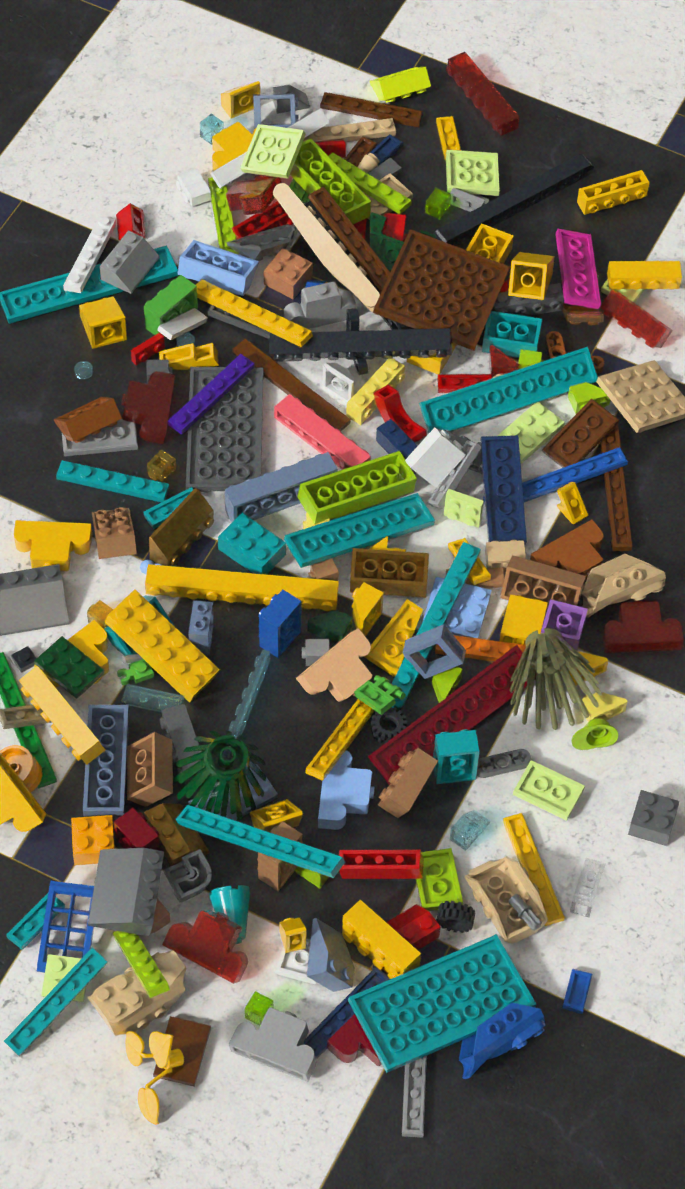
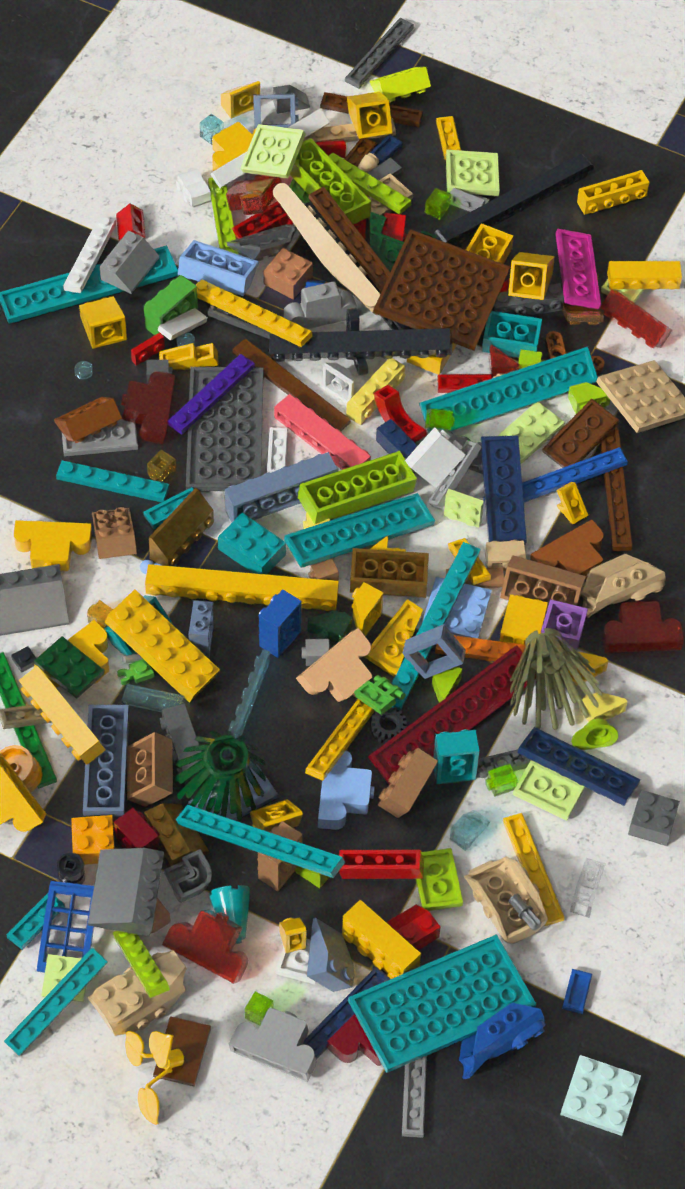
(71, 868): none -> black wheel
(277, 448): none -> white tile
(370, 114): none -> yellow slope
(379, 53): none -> dark grey tile
(439, 419): none -> clear neon green brick
(455, 916): black tyre -> none
(482, 93): clear red brick -> none
(501, 780): none -> clear neon green brick
(579, 766): none -> dark blue plate
(600, 1095): none -> light aqua plate

